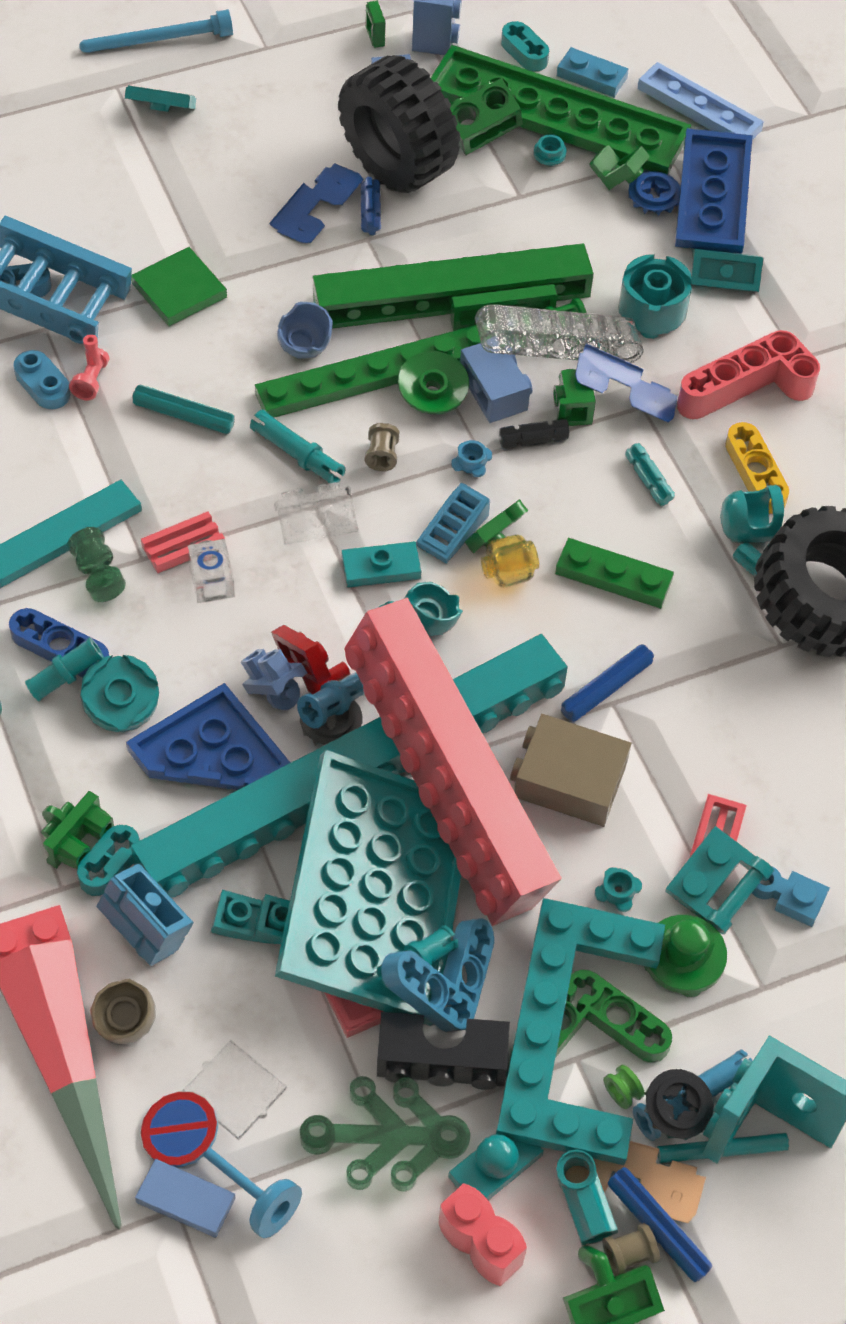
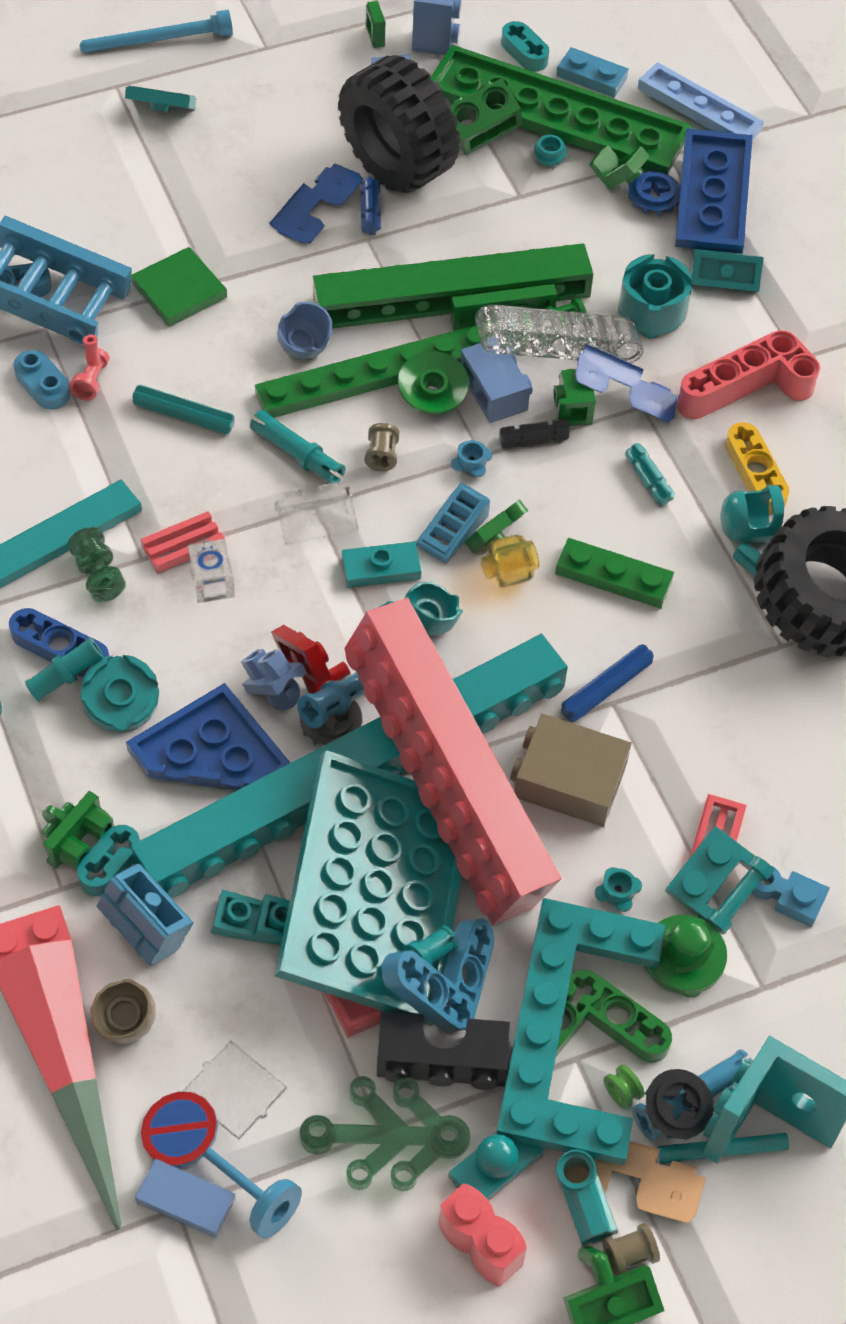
(663, 1227): blue axle -> none

